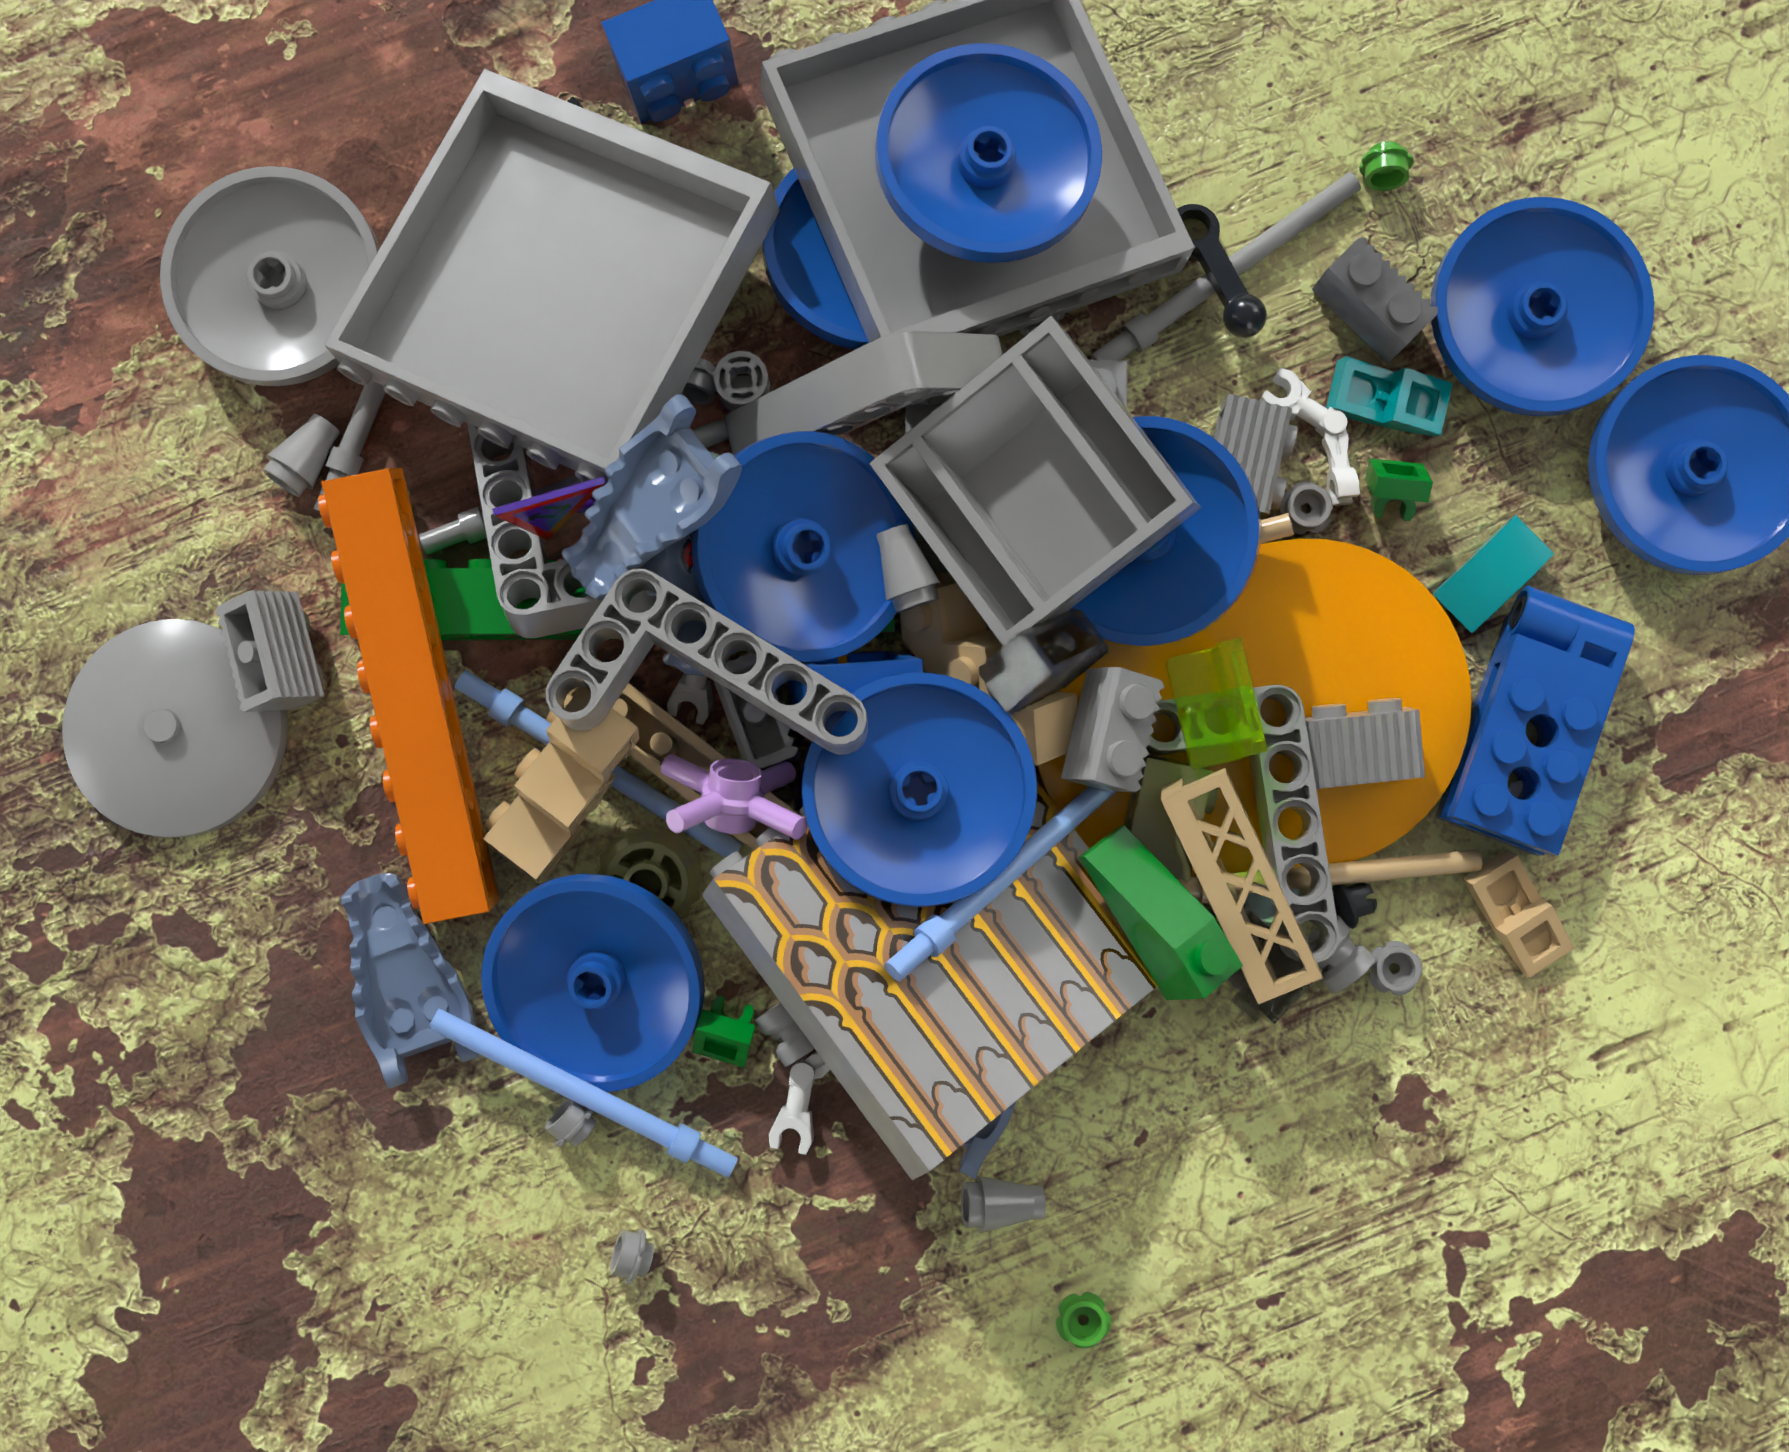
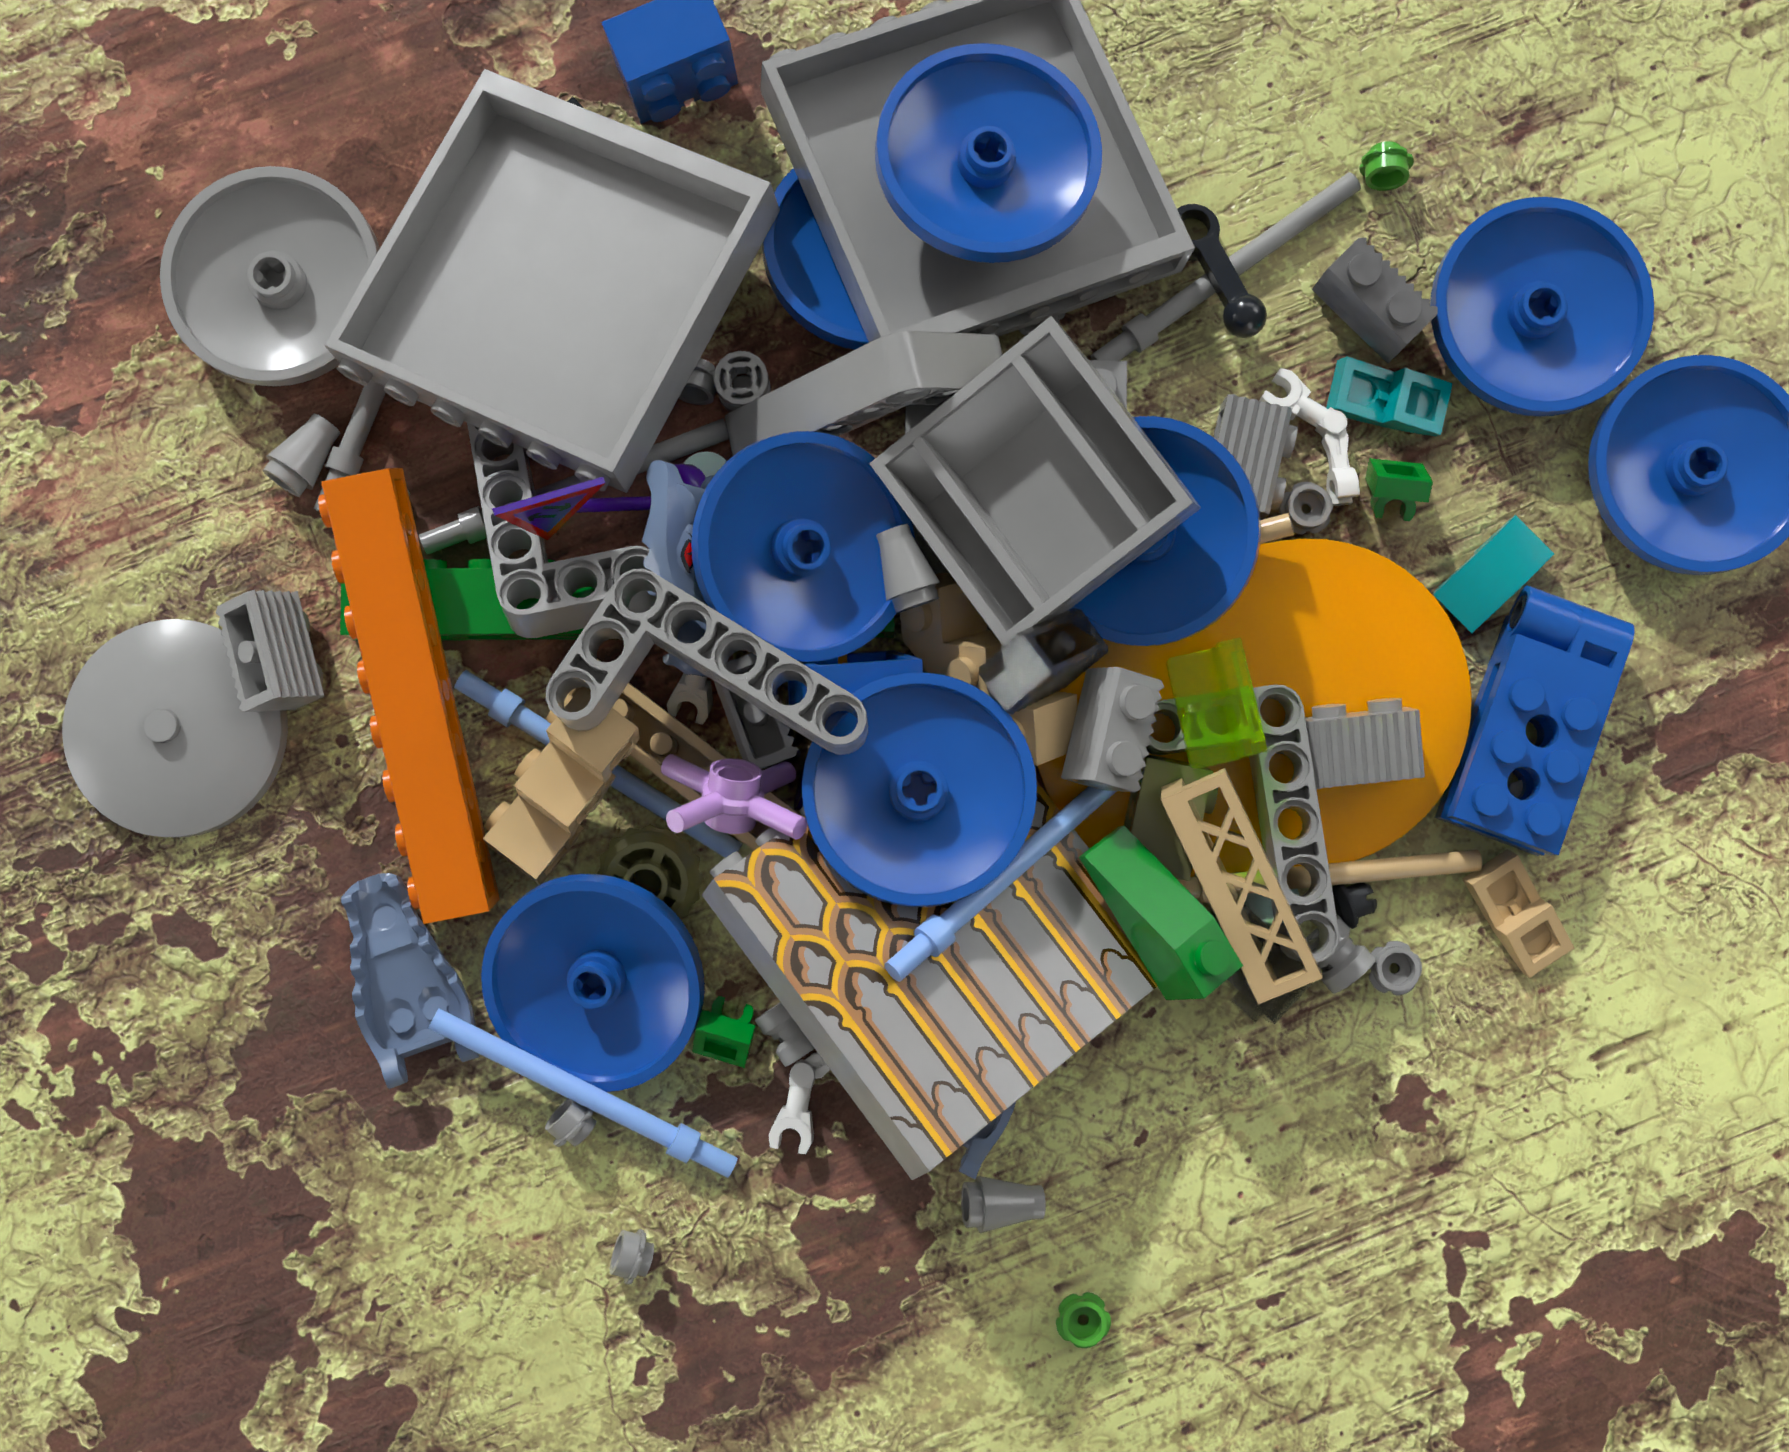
(653, 497): sand blue animal -> none

